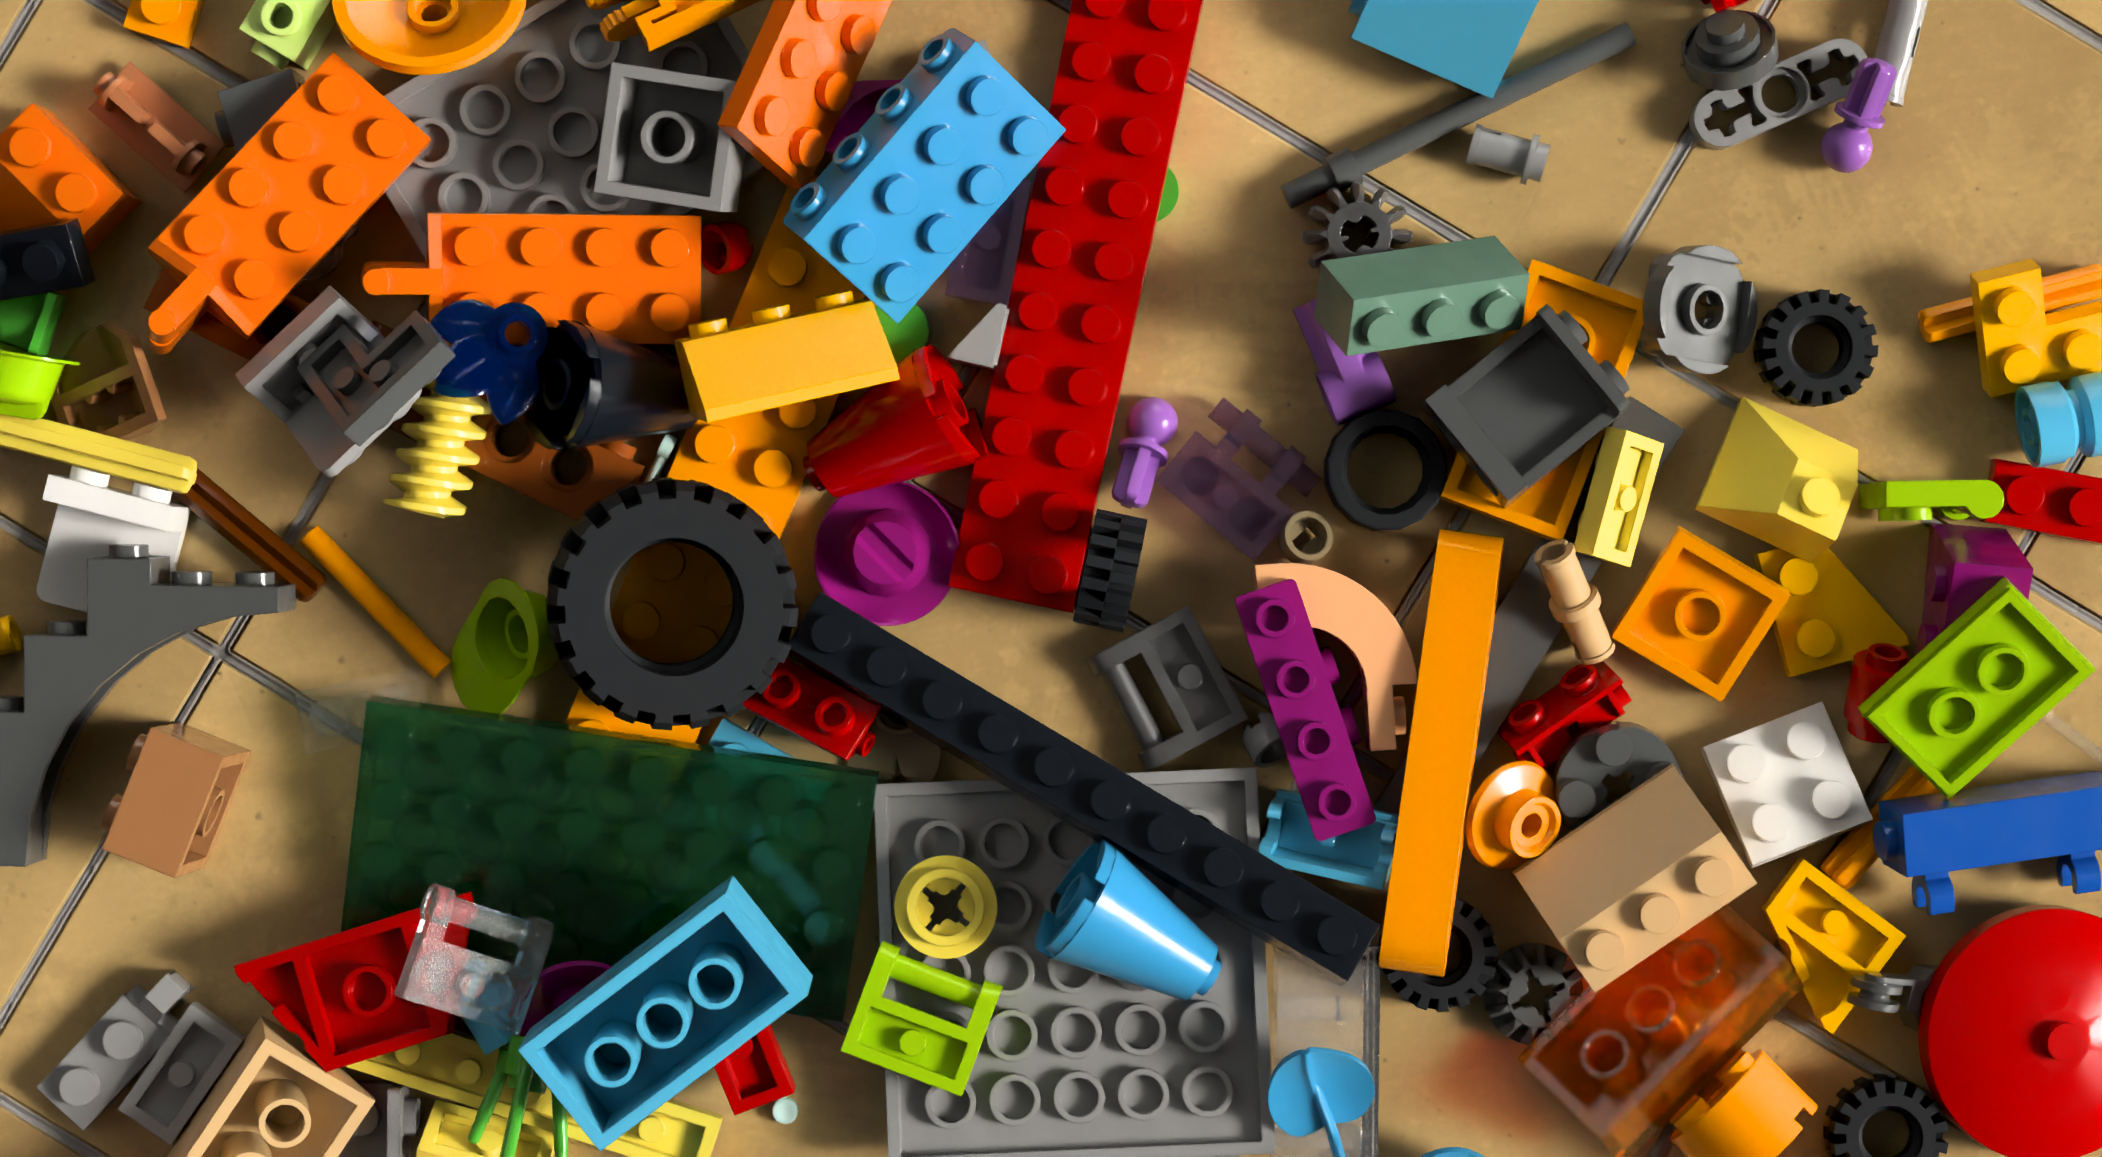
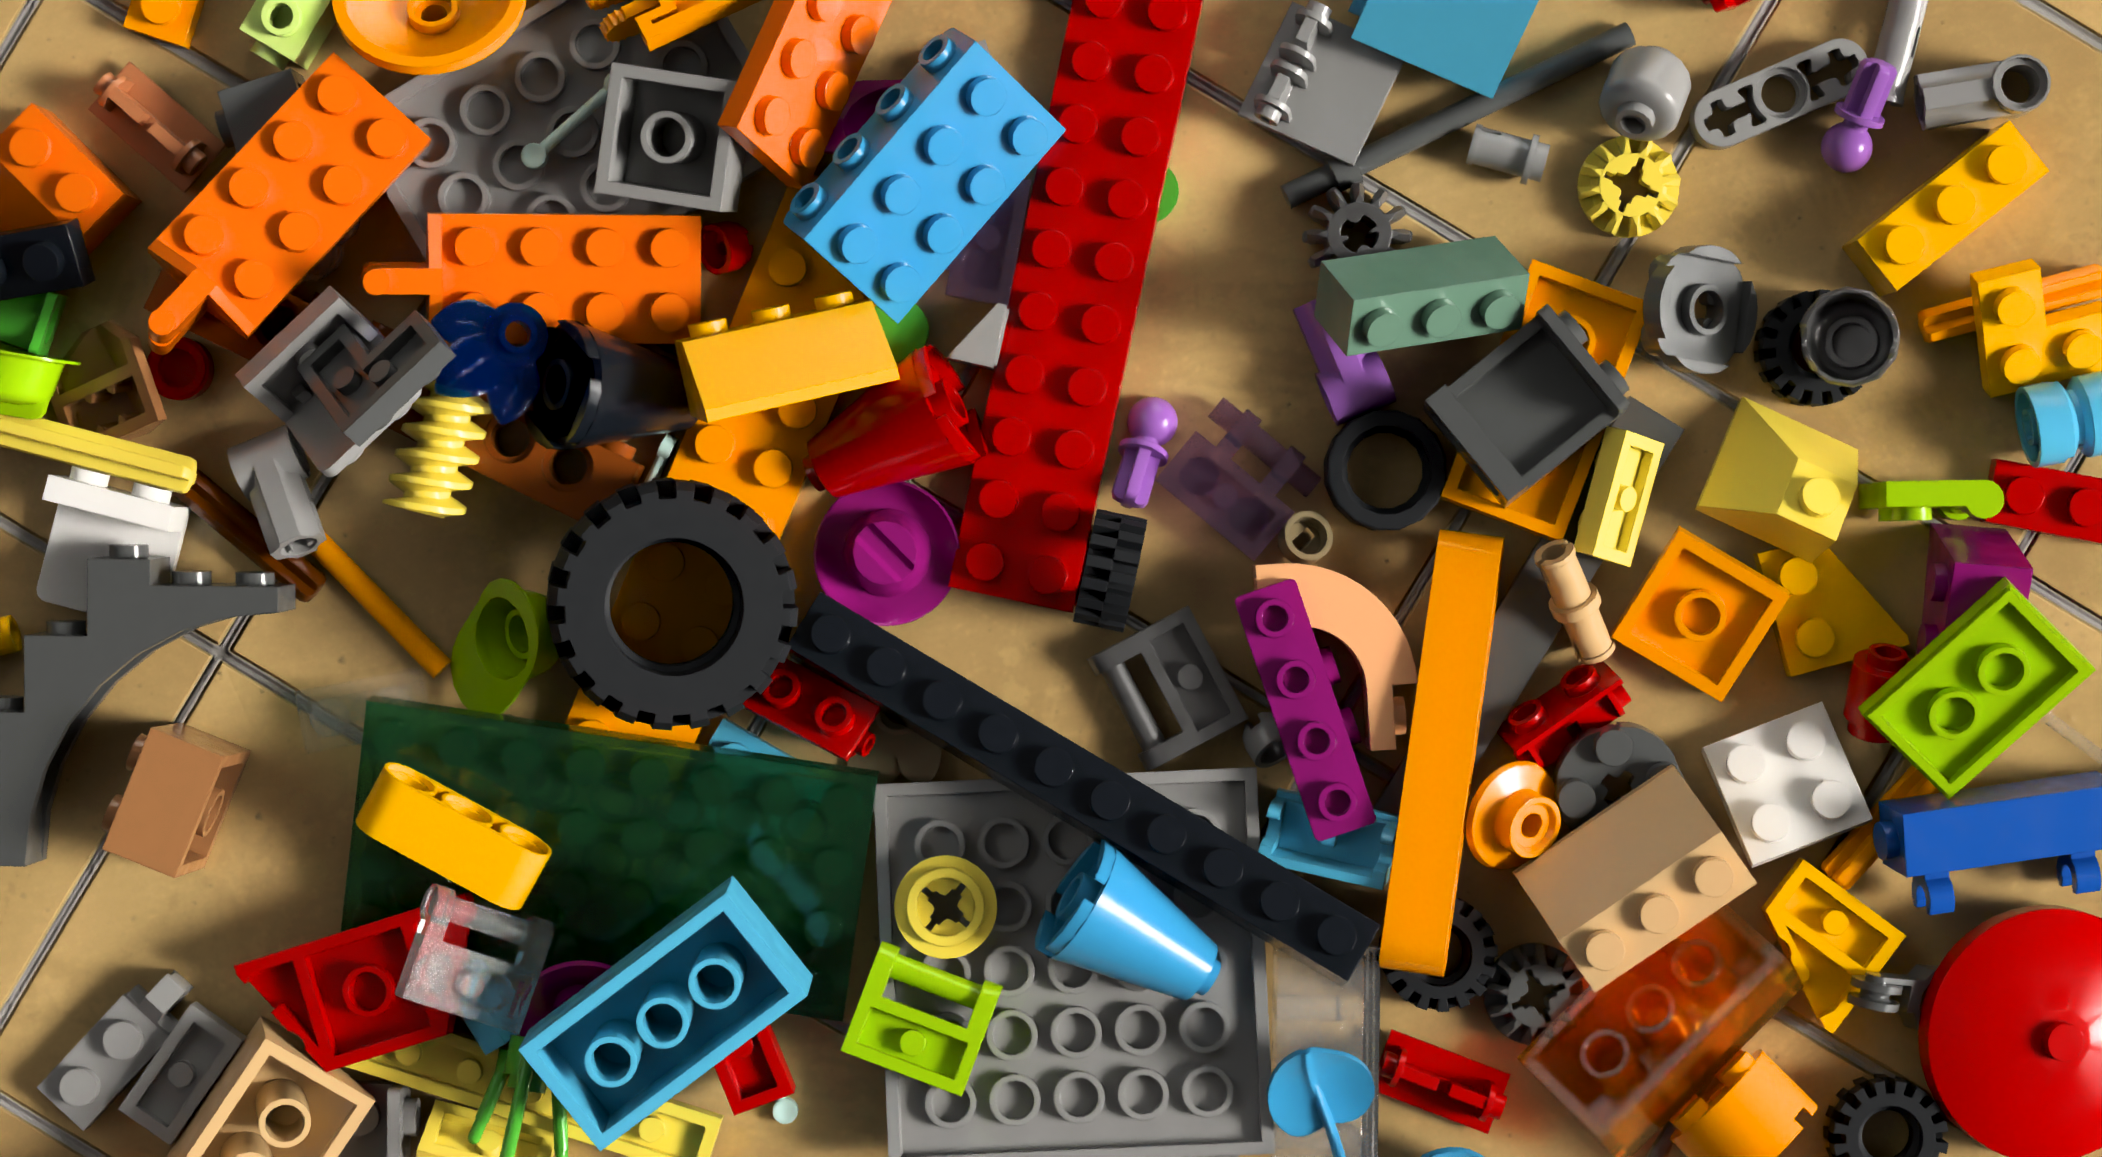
(183, 371): none -> red tile
(273, 477): none -> light grey piece
(453, 836): none -> yellow beam
(536, 155): none -> light aqua hinge
(1320, 84): none -> light grey hinge
(1442, 1081): none -> red hinge
(1601, 197): none -> light yellow gear
(1645, 93): none -> light grey head
(1730, 50): dark grey plate -> none
(1849, 337): none -> flat silver hair
(1945, 209): none -> yellow brick
(1976, 92): none -> light grey piece

